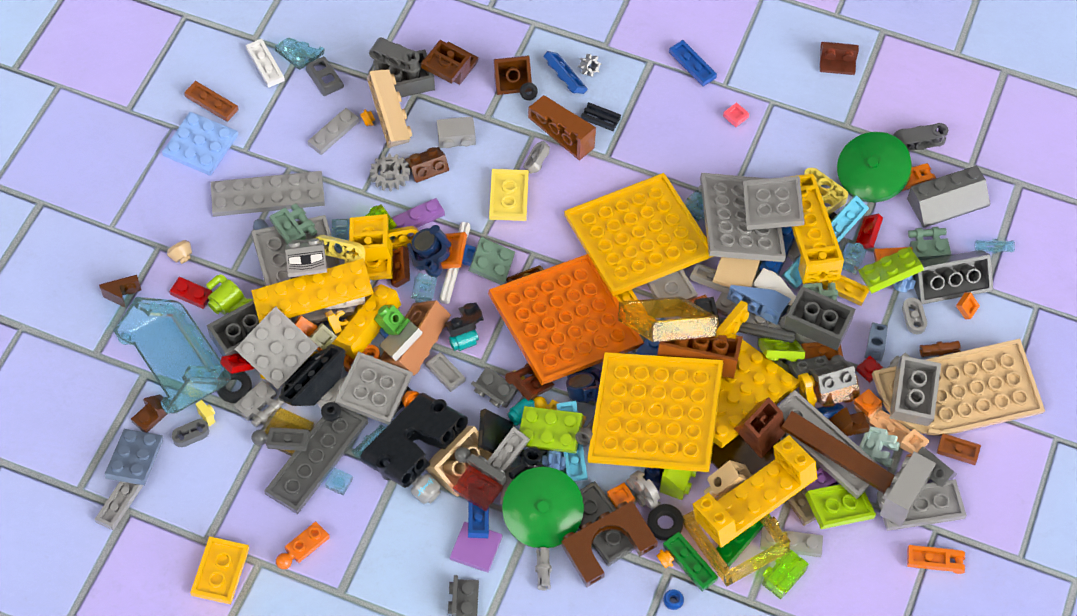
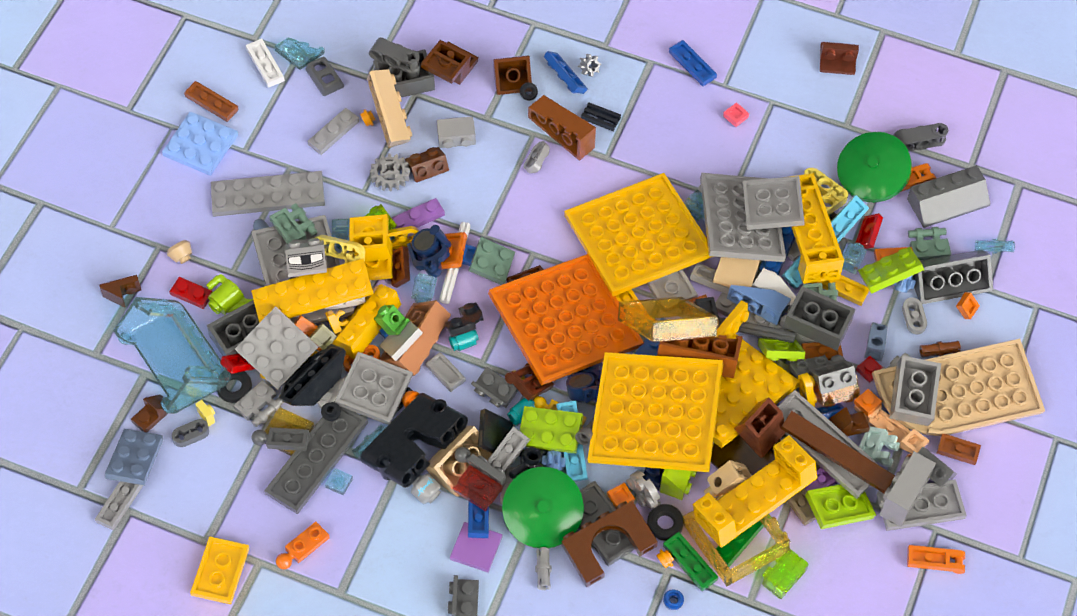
(509, 195): light yellow plate -> none
(800, 543): light grey plate -> none

